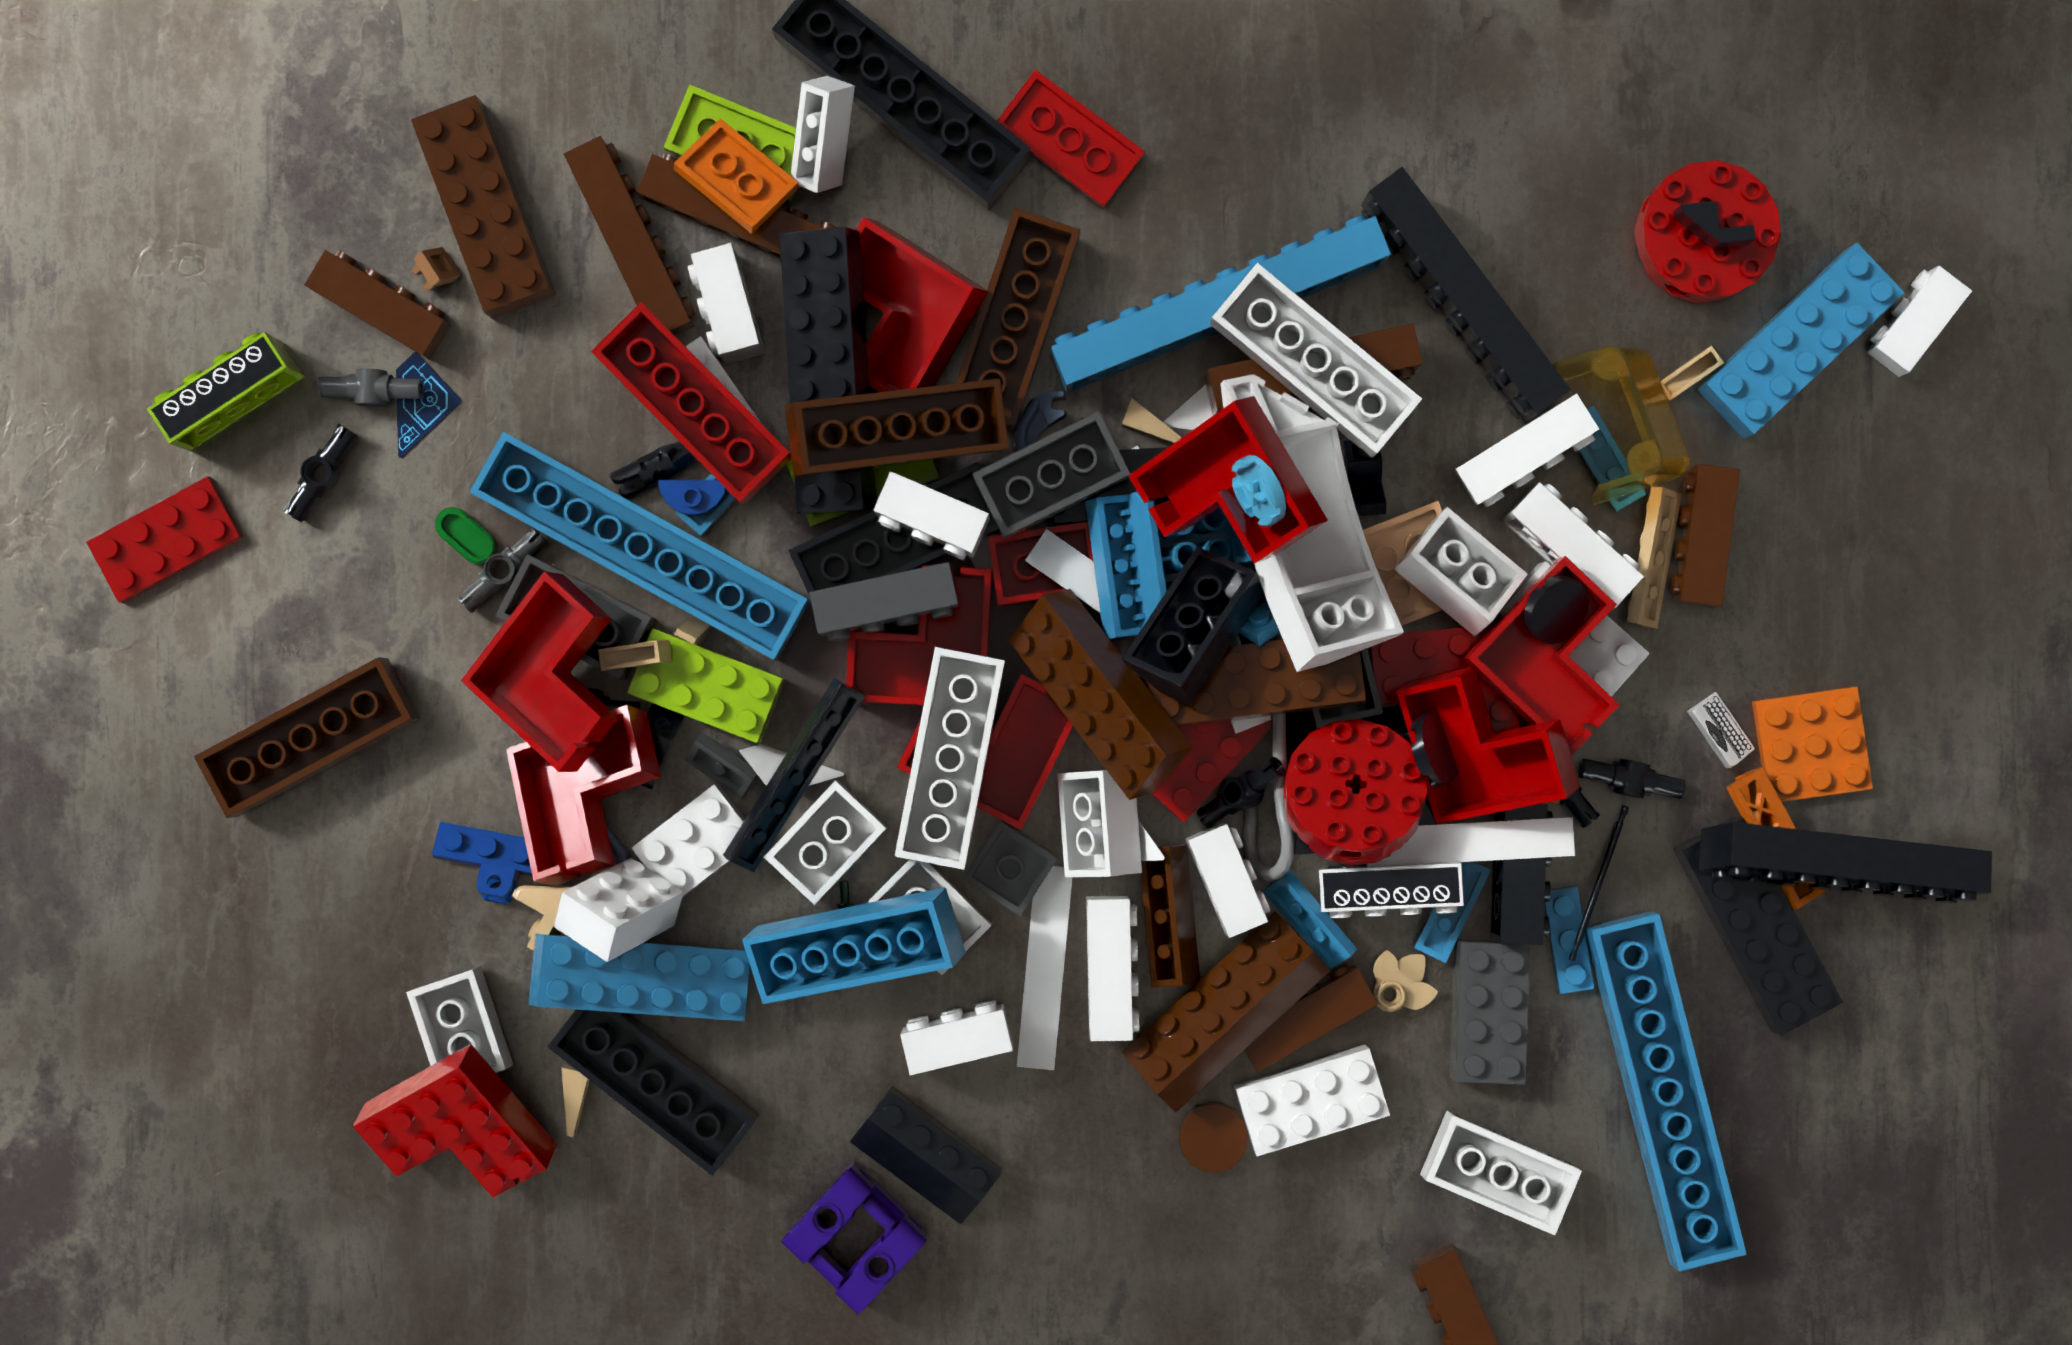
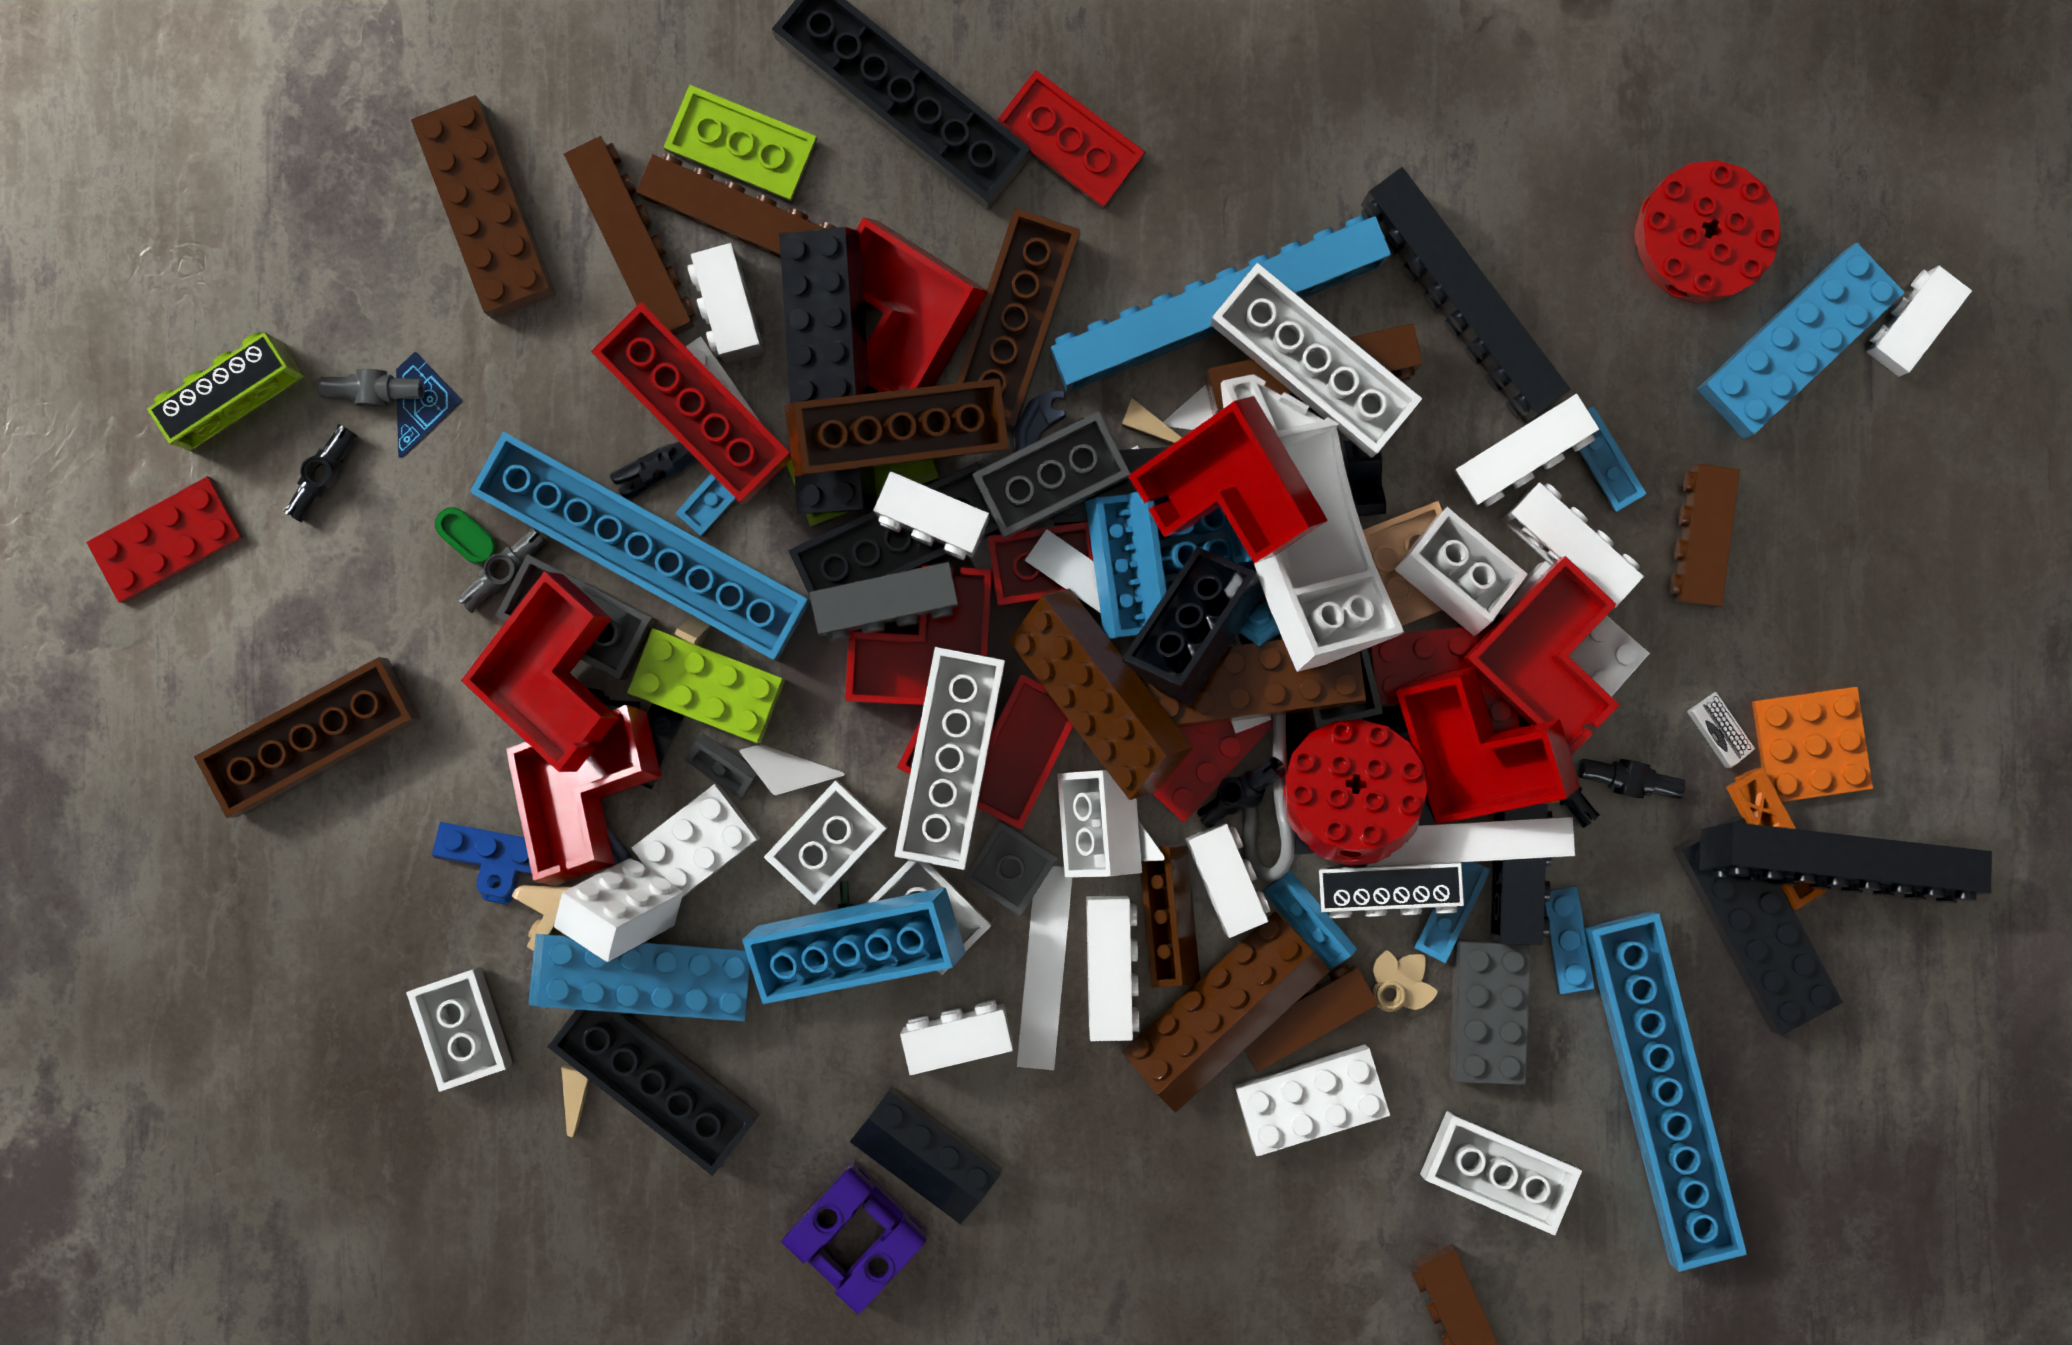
(378, 304): reddish brown brick -> none
(435, 267): medium nougat tile -> none
(460, 1108): red piece -> none
(635, 655): tan piece -> none
(692, 496): blue plate -> none
(735, 176): orange plate -> none
(794, 775): black tile -> none
(822, 133): white brick -> none
(1213, 1137): reddish brown tile -> none
(1258, 490): medium azure tile -> none
(1432, 749): tile -> none
(1556, 609): black tile -> none
(1599, 881): black piece -> none
(1654, 557): tan plate -> none
(1662, 452): clear yellow windscreen -> none
(1692, 372): tan piece -> none
(1703, 222): black slope -> none

